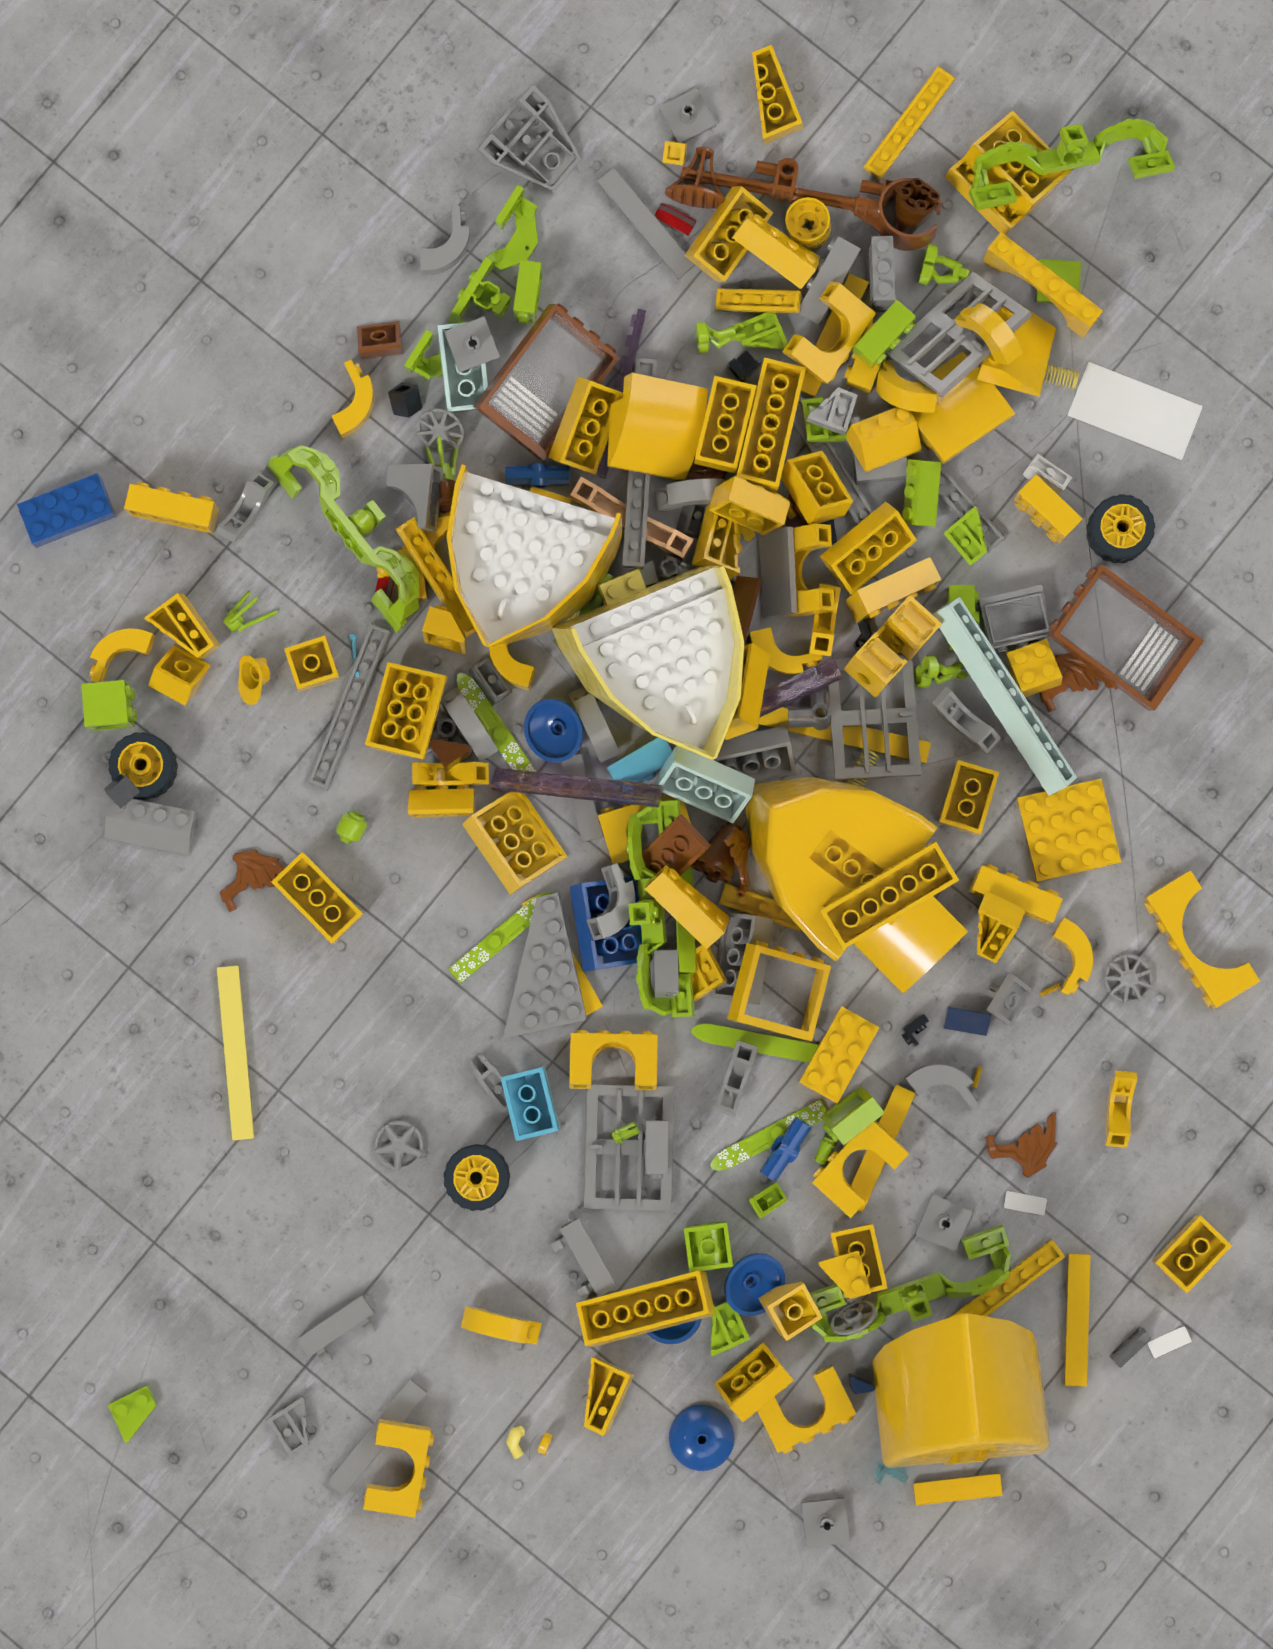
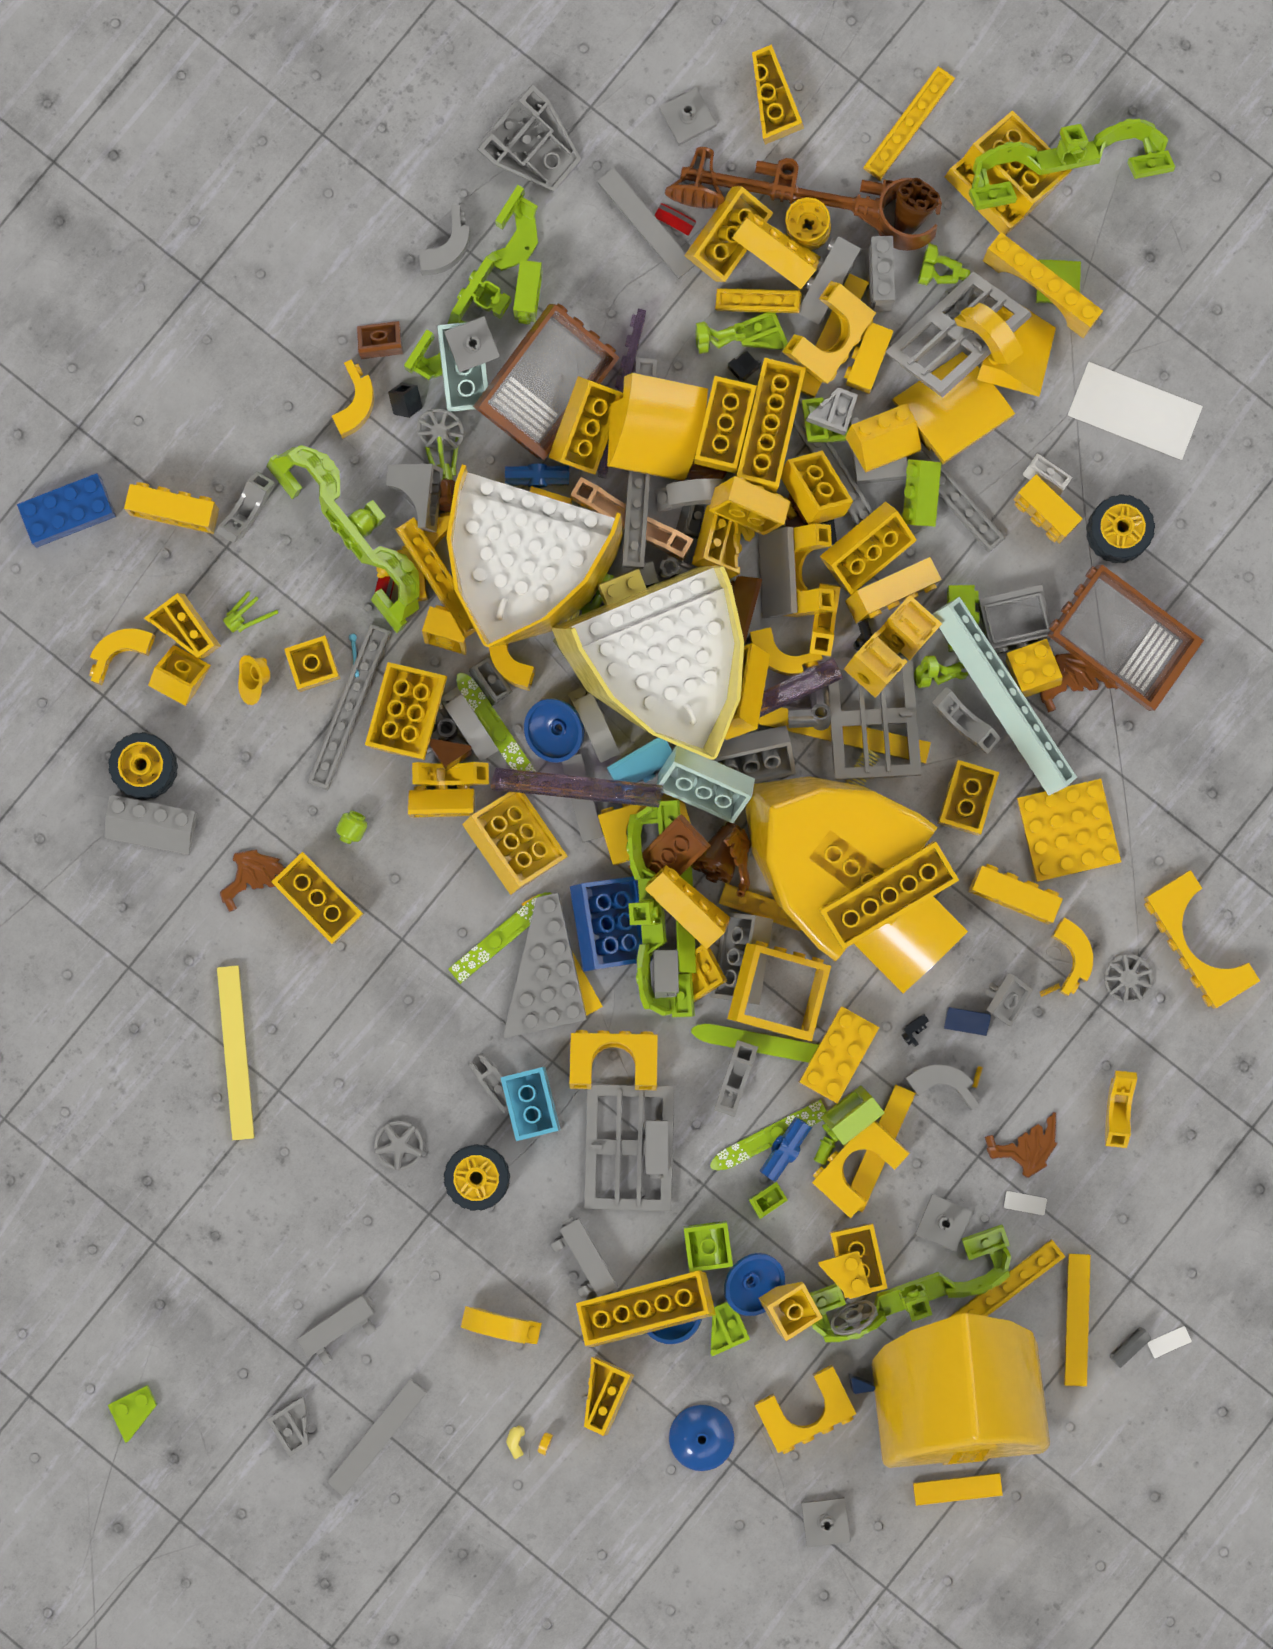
(108, 705): lime brick -> none
(121, 790): black panel -> none
(404, 1498): yellow arch -> none
(617, 911): light grey arch -> none
(624, 1132): lime pin -> none
(674, 153): yellow plate -> none
(753, 1382): yellow brick -> none
(885, 334): lime brick -> none
(898, 1473): clear light blue bracket -> none
(904, 393): yellow arch -> none
(968, 536): lime wing -> none
(996, 925): yellow wedge -> none
(1076, 375): light yellow piece -> none
(1191, 1253): yellow brick -> none

